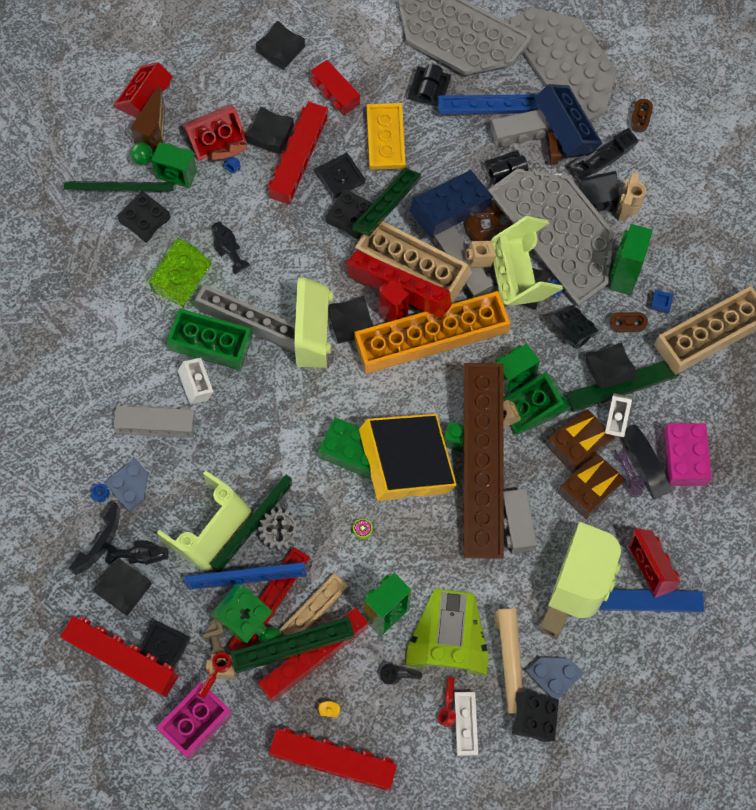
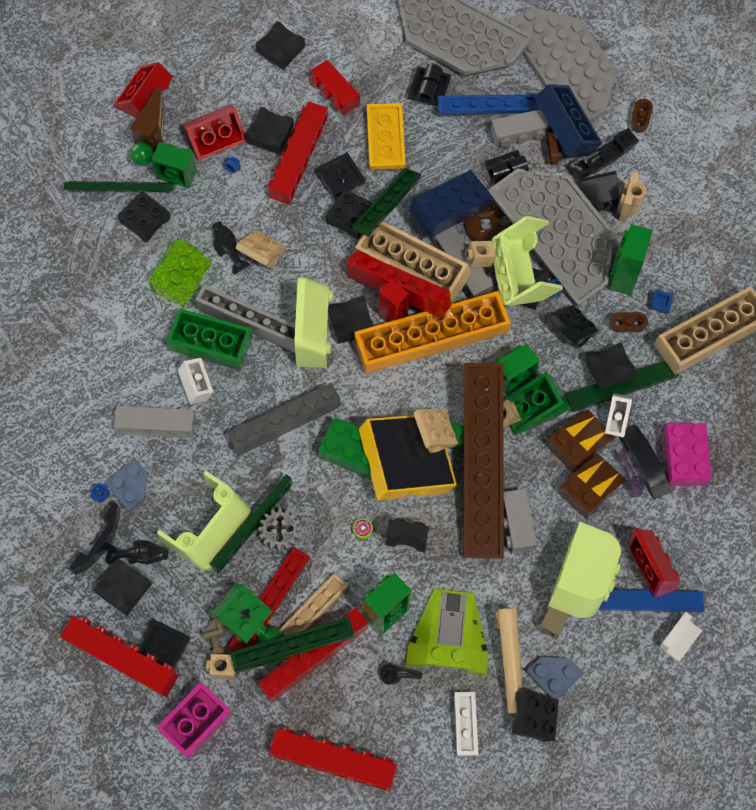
(212, 677): red piece -> none
(232, 149): copper slope -> none
(246, 576): blue tile -> none
(261, 248): none -> tan plate
(284, 419): none -> dark grey brick
(329, 709): yellow piece -> none
(407, 533): none -> black brick
(435, 429): none -> tan plate
(447, 710): red piece -> none
(680, 637): none -> white panel

